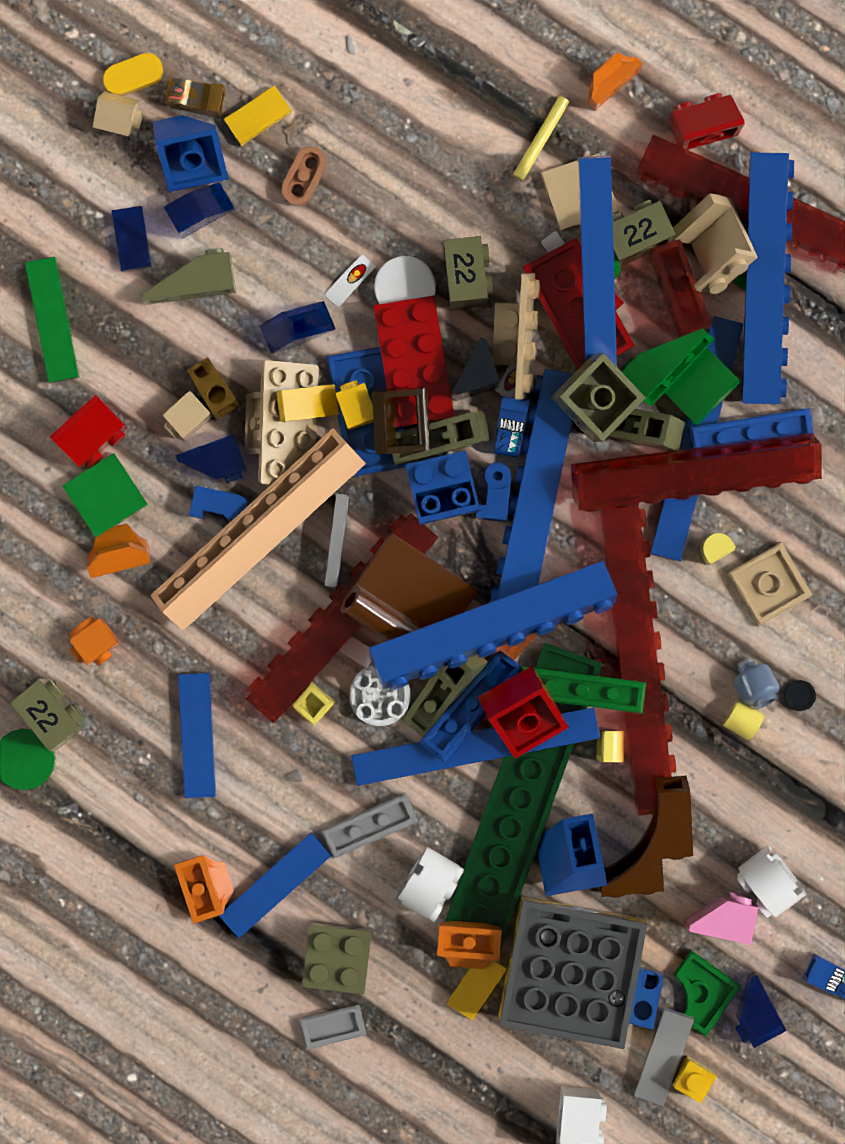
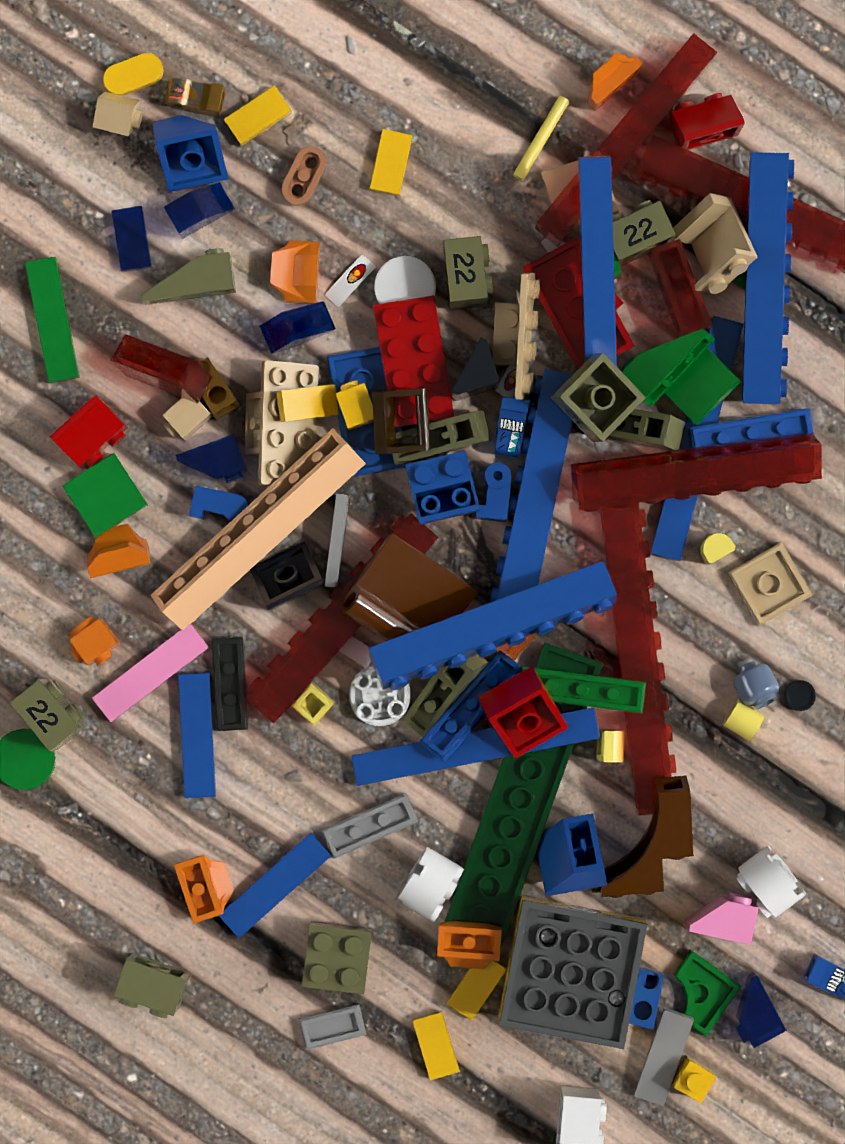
(150, 672): none -> bright pink tile
(151, 985): none -> olive brick
(161, 368): none -> clear red brick
(230, 684): none -> pearl dark grey tile
(287, 576): none -> black slope
(296, 271): none -> orange slope
(391, 162): none -> yellow tile
(436, 1045): none -> yellow tile
(632, 131): none -> clear red brick

